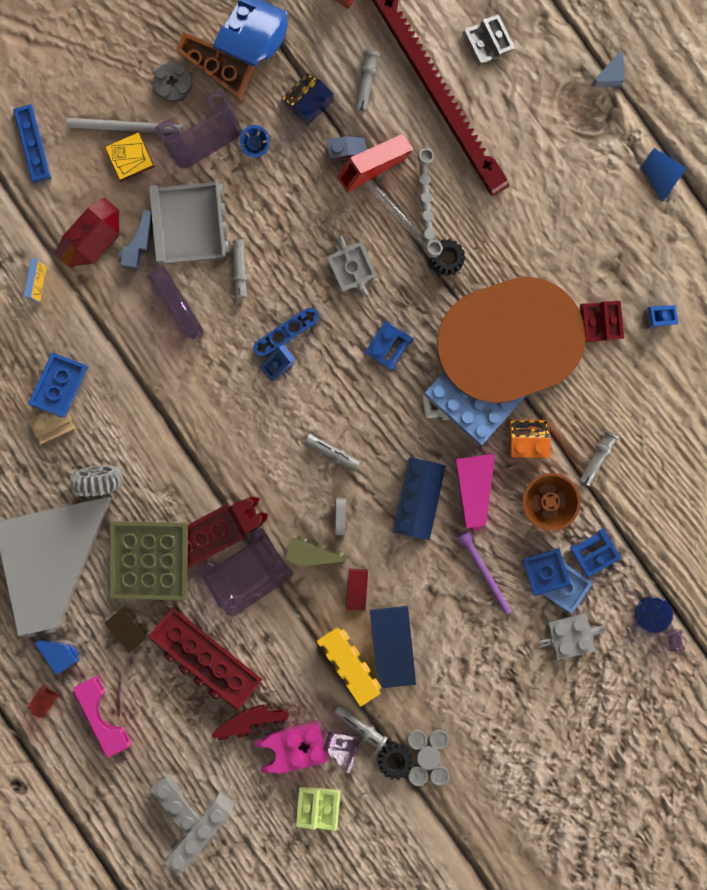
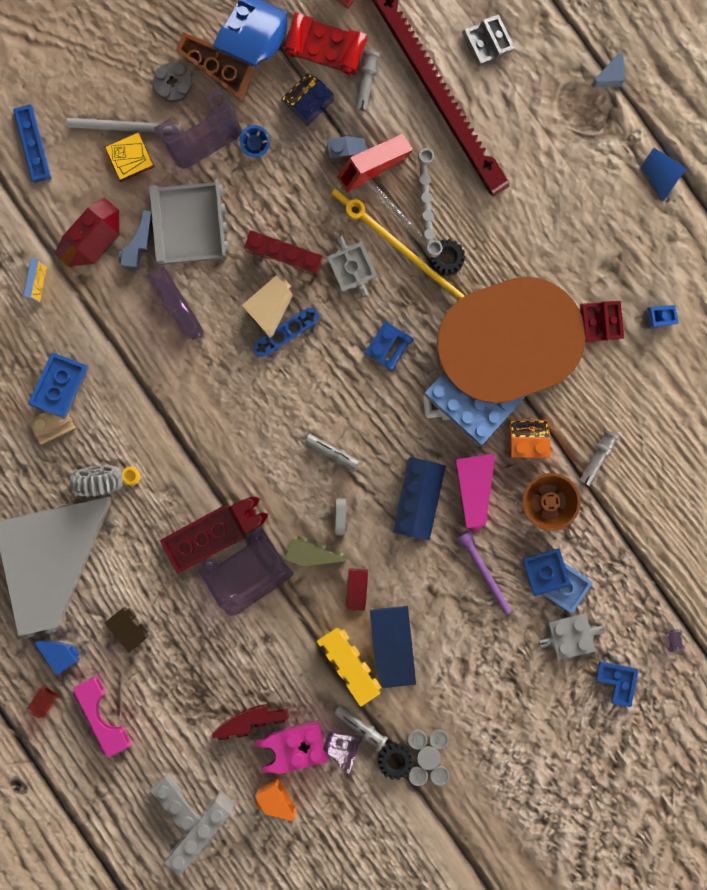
(130, 476): none -> yellow plate
(149, 560): olive plate -> none
(204, 659): dark red plate -> none
(239, 269): light grey pin -> none
(269, 304): none -> tan slope
(275, 800): none -> orange slope
(278, 363): blue slope -> none
(289, 254): none -> dark red arch
(318, 808): yellowish green slope -> none
(324, 44): none -> red piece
(355, 203): none -> yellow bar
(598, 558): blue plate -> none
(622, 677): none -> blue plate
(653, 614): clear blue head -> none

